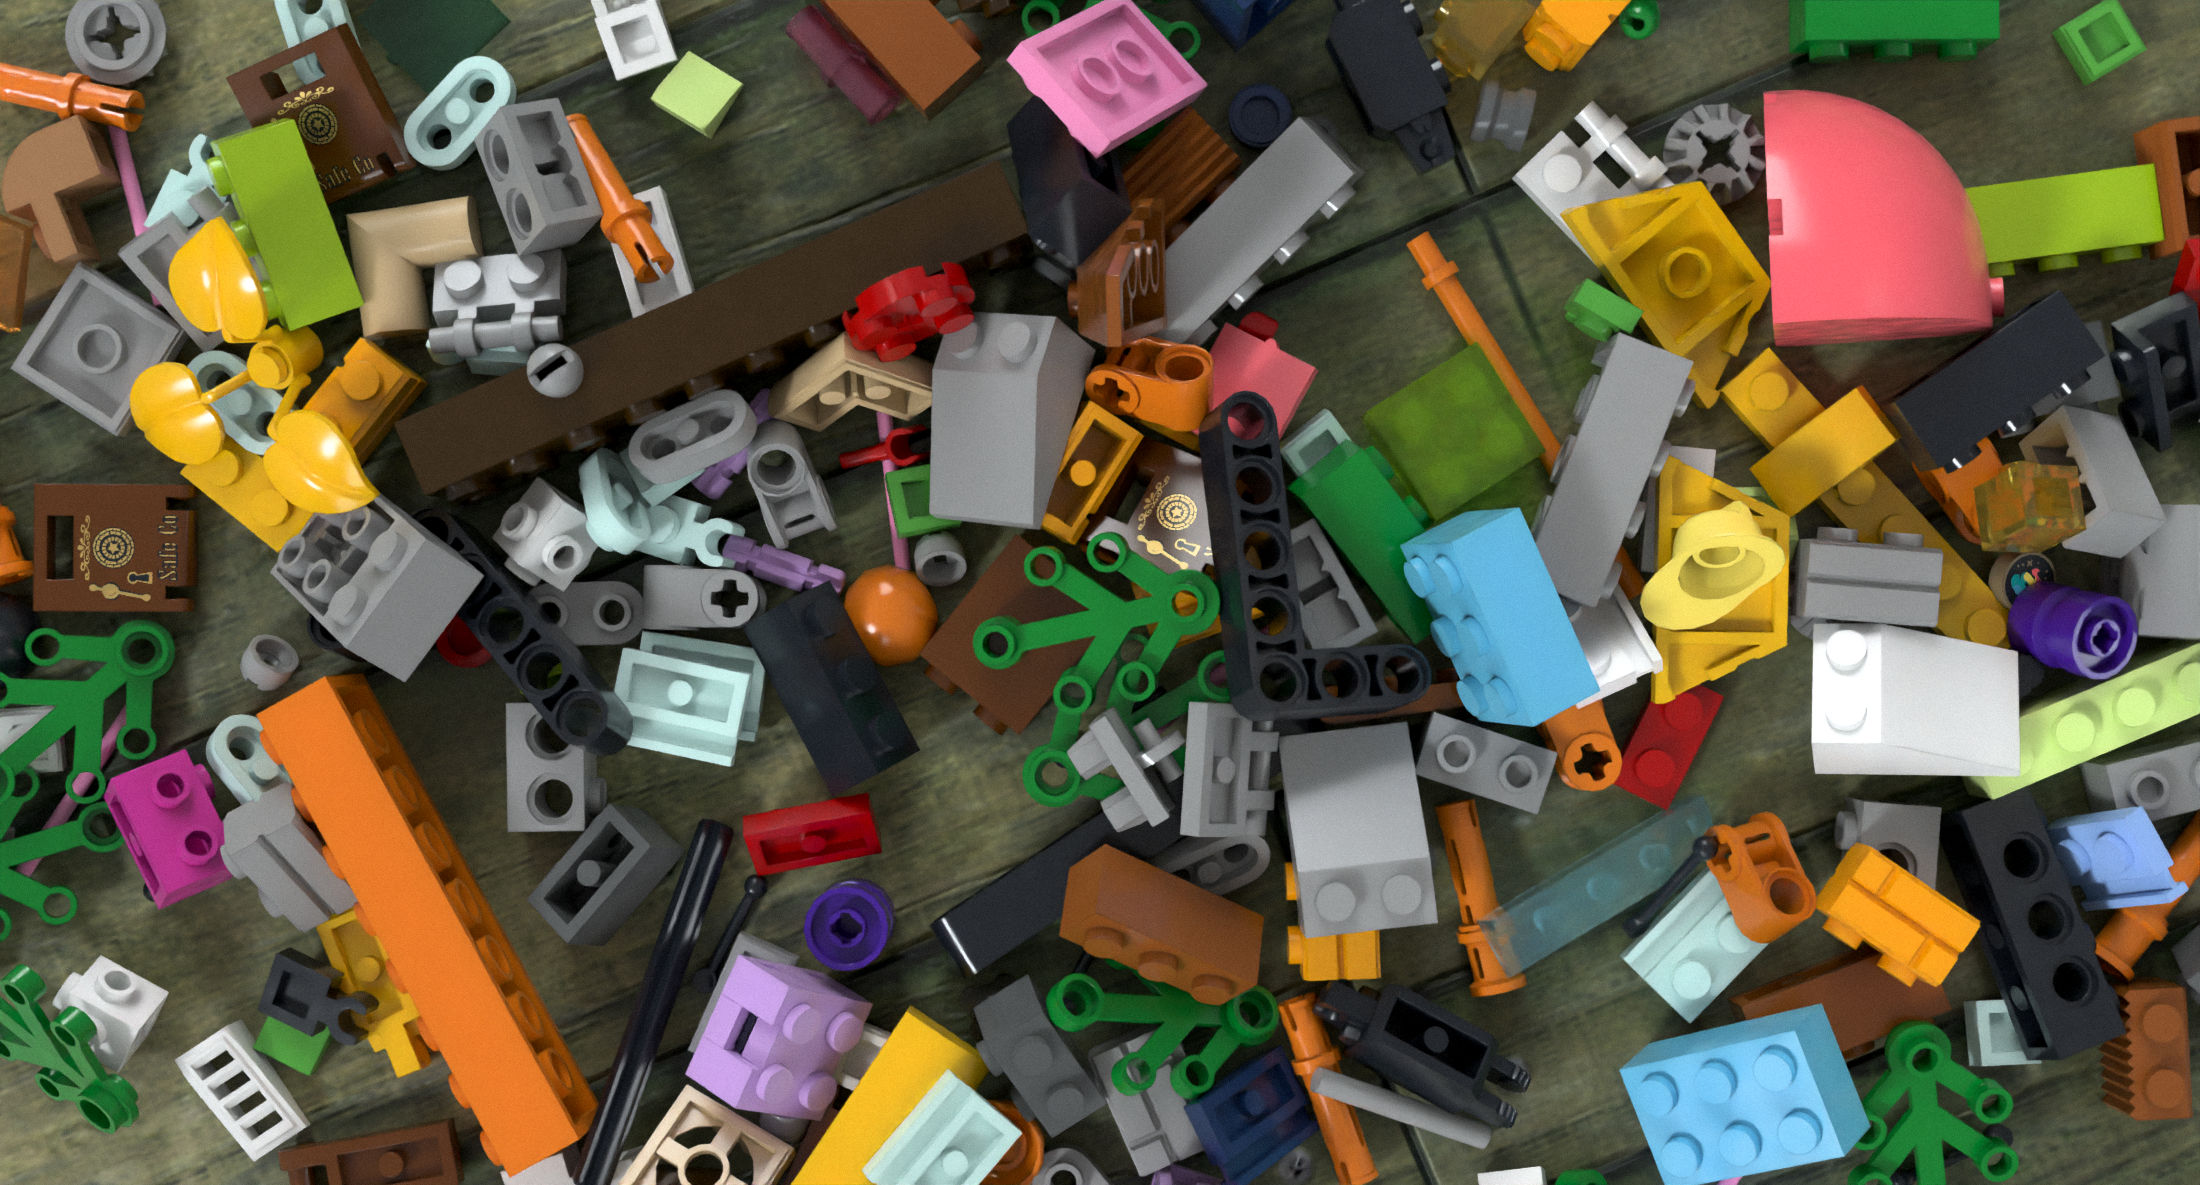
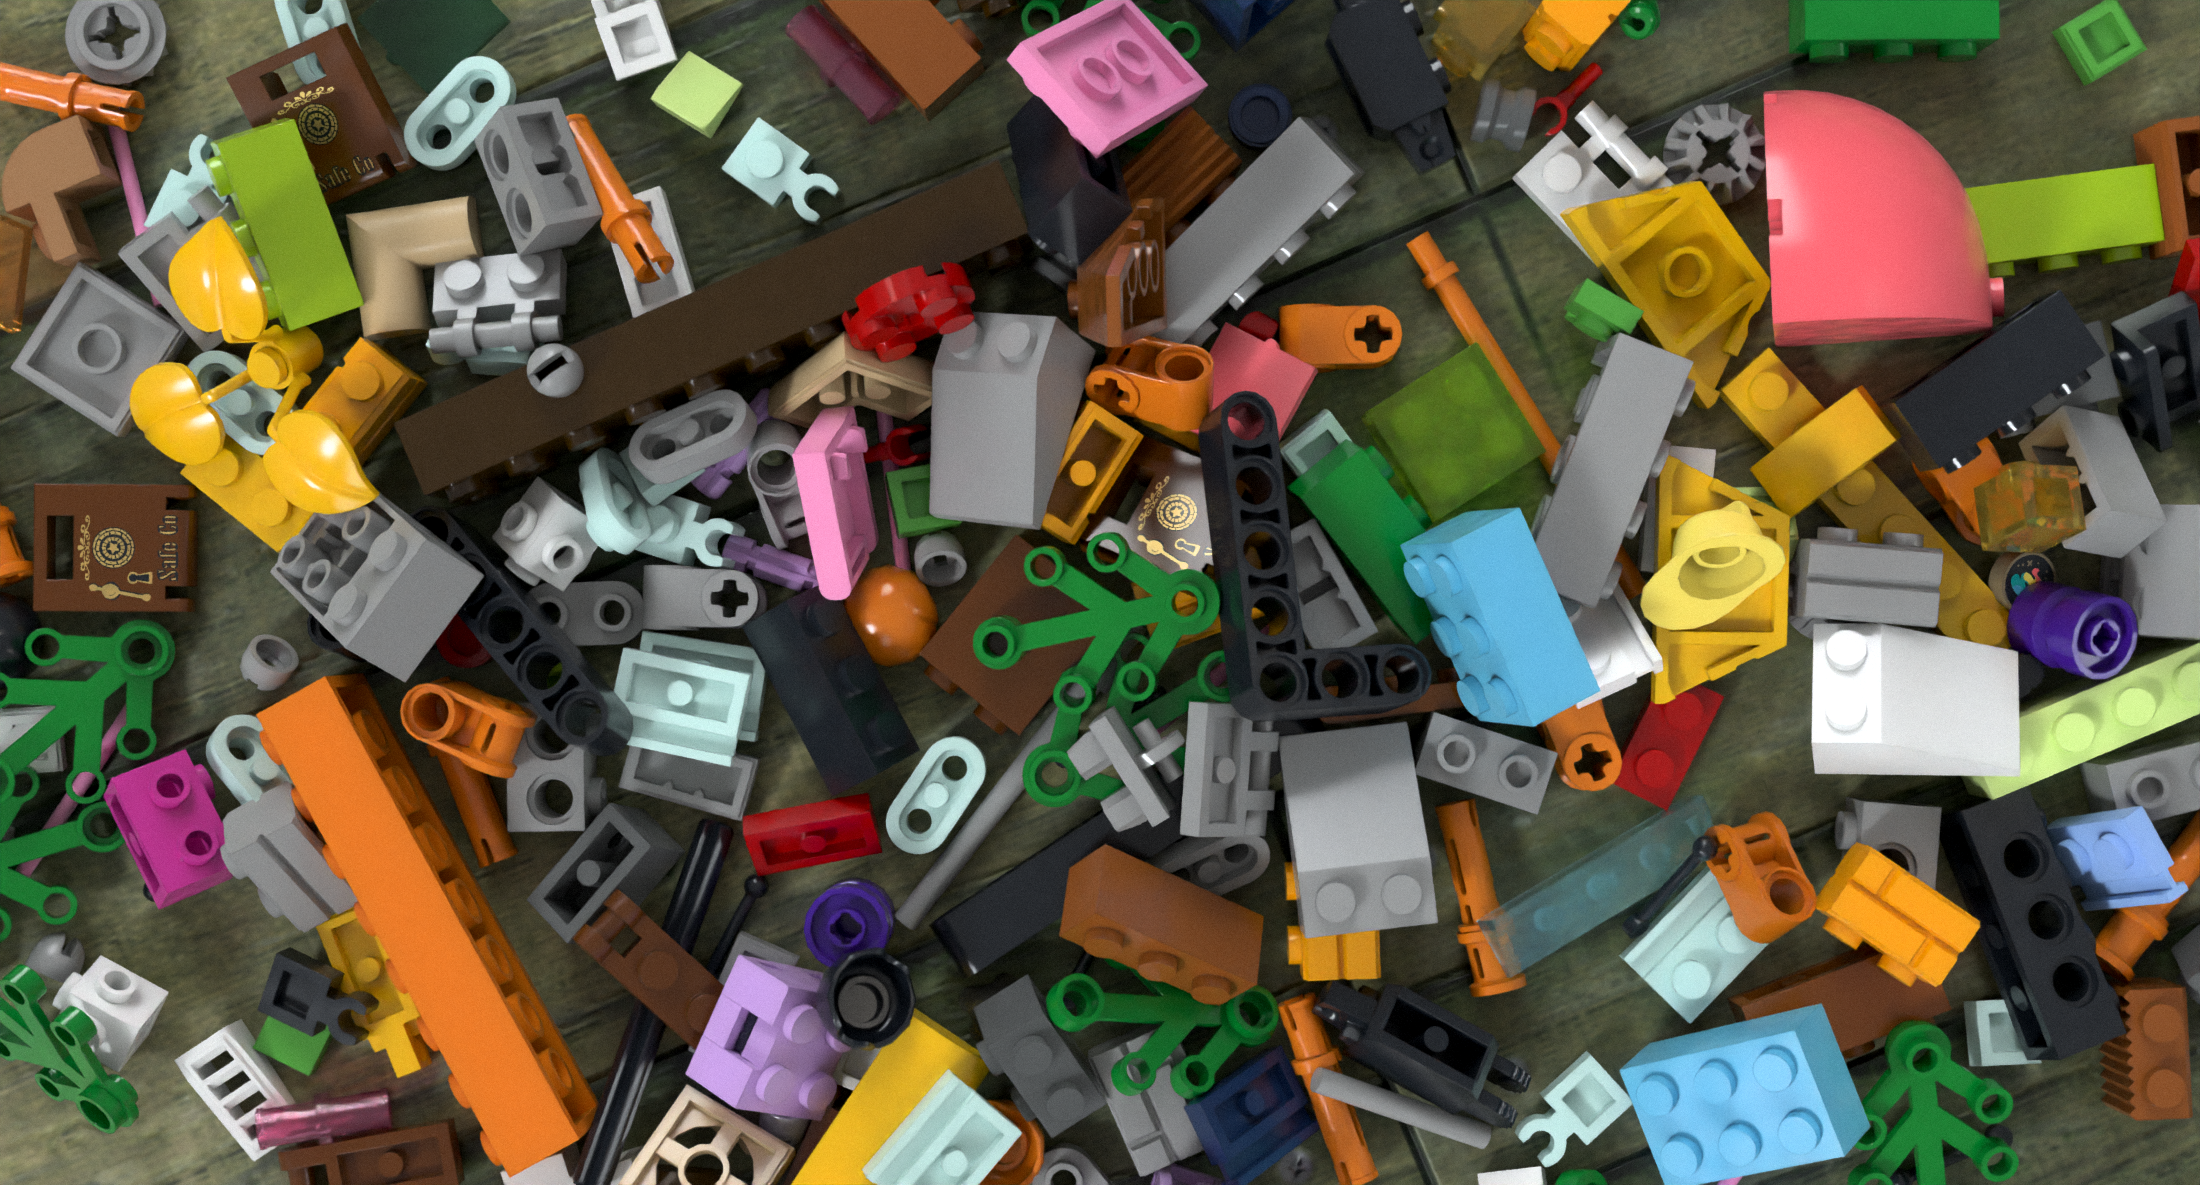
(55, 962): none -> light grey hinge
(323, 1118): none -> clear pink pin
(474, 802): none -> orange pin
(479, 726): none -> orange piece
(653, 968): none -> reddish brown plate
(692, 781): none -> light grey plate
(774, 168): none -> light aqua plate
(836, 499): none -> bright pink container
(866, 999): none -> black hair
(937, 794): none -> light aqua plate
(989, 812): none -> light grey bar
(1326, 332): none -> orange piece
(1567, 97): none -> red hand
(1581, 1101): none -> light aqua plate

